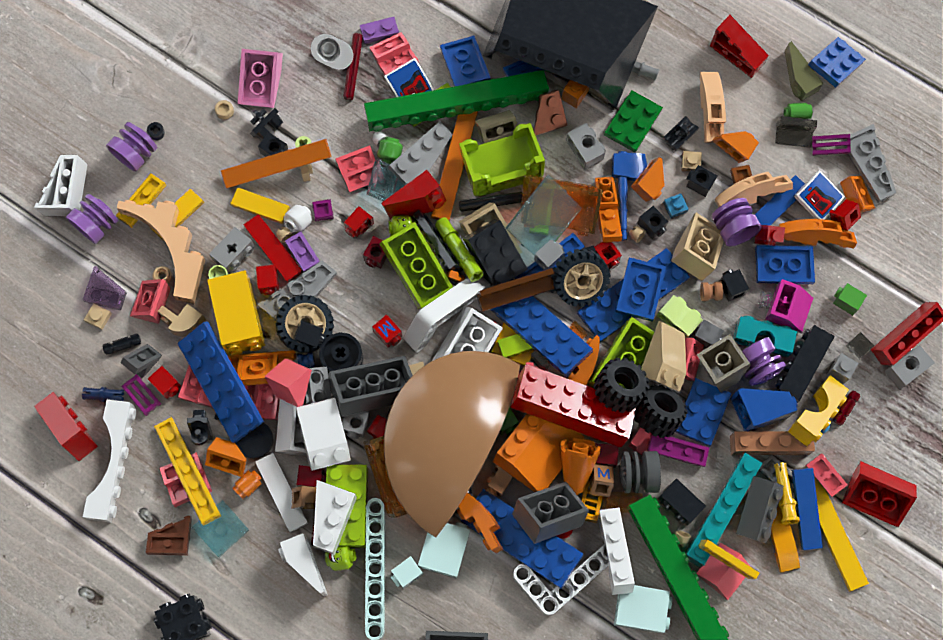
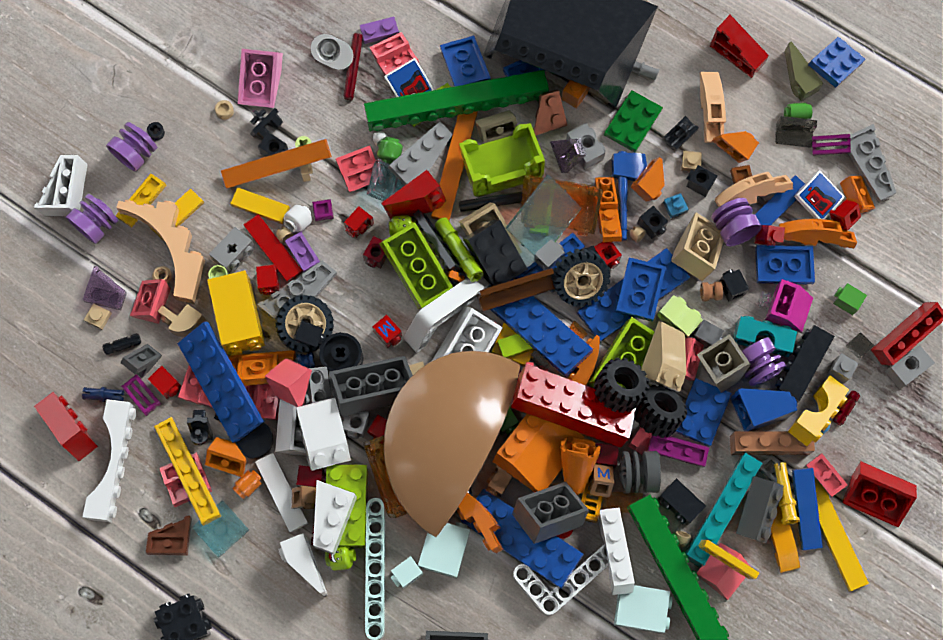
(568, 153): none -> wing

